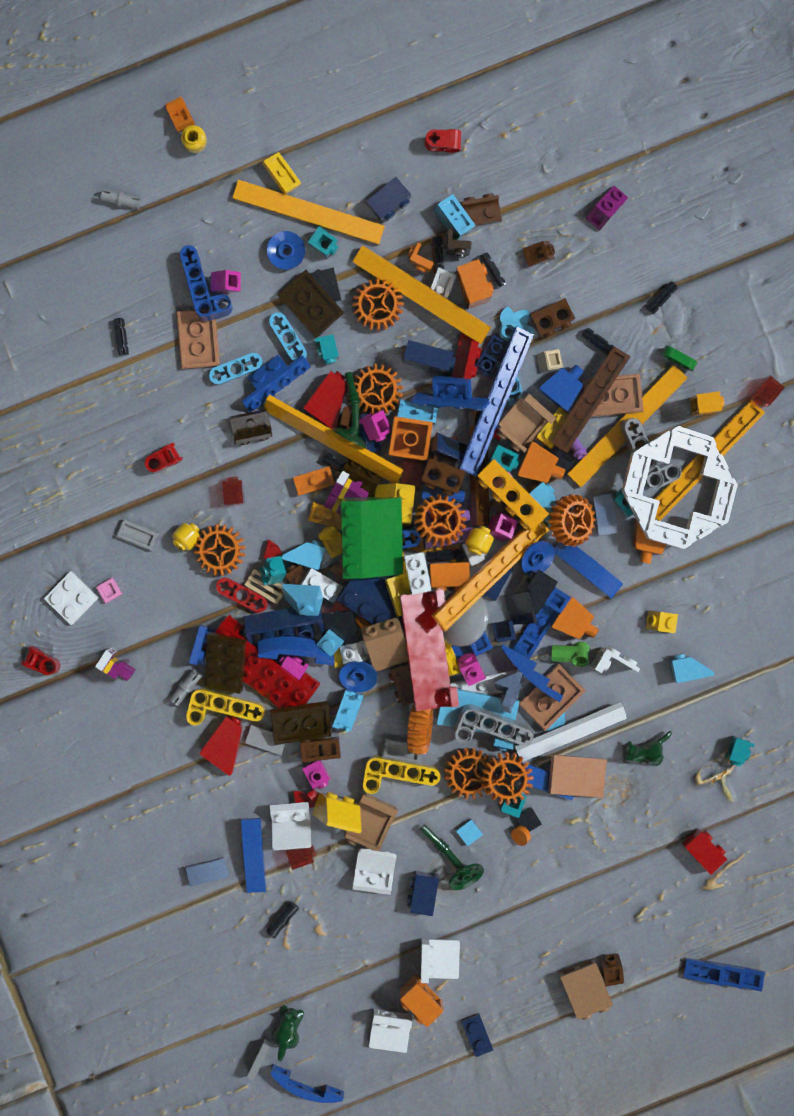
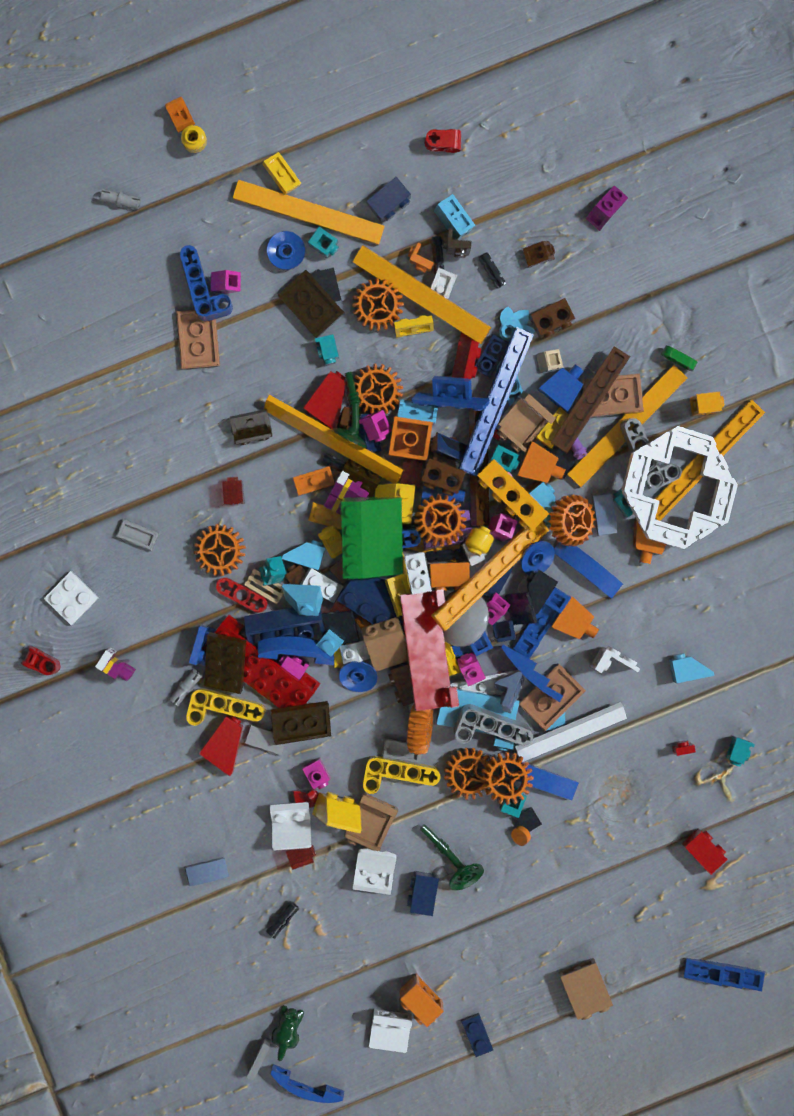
(109, 590): bright pink tile -> none
(121, 338): black axle -> none
(164, 458): red piece -> none
(185, 536): yellow head -> none
(247, 358): medium azure beam -> none
(253, 855): blue slope -> none
(272, 550): red tile -> none
(273, 378): blue bracket -> none
(276, 328): medium azure beam -> none
(320, 749): reddish brown brick -> none
(348, 710): medium azure hinge -> none
(414, 326): none -> yellow plate
(429, 357): dark blue brick -> none
(439, 959): white bracket -> none
(469, 832): medium azure tile -> none
(474, 283): orange brick -> none
(483, 210): reddish brown bracket -> none
(496, 608): none -> dark pink brick
(577, 654): bright green piece -> none
(577, 776): nougat tile -> none
(597, 340): black axle -> none
(612, 969): reddish brown bracket -> none
(649, 753): dark green animal -> none
(661, 621): yellow bracket -> none
(662, 297): black axle -> none
(683, 748): none -> red plate
(767, 391): clear red brick -> none

